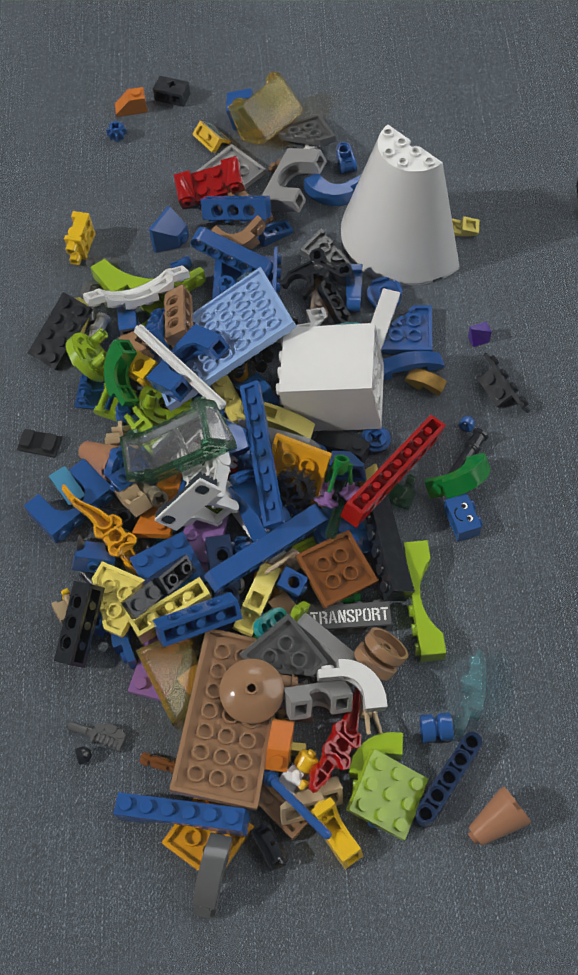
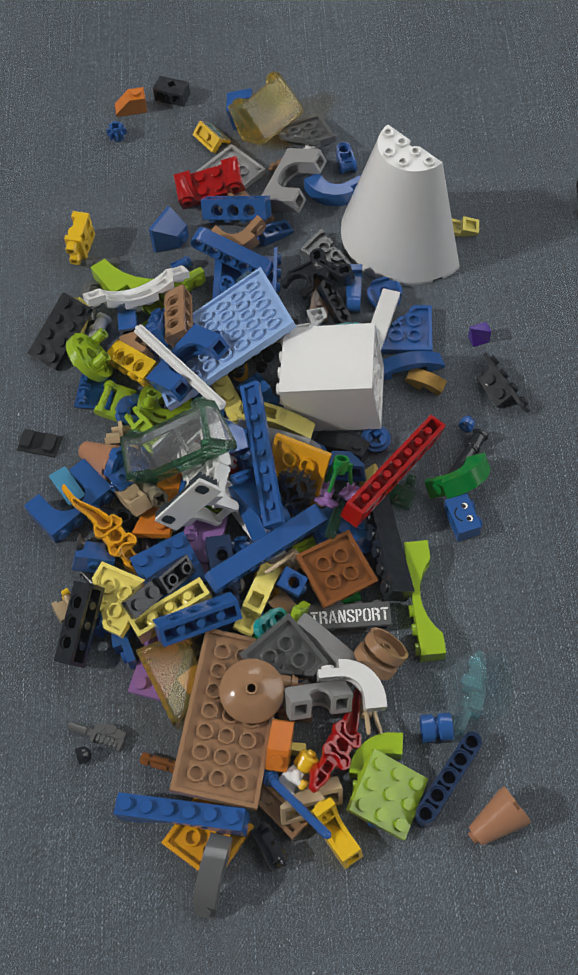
(116, 372): green arch -> none

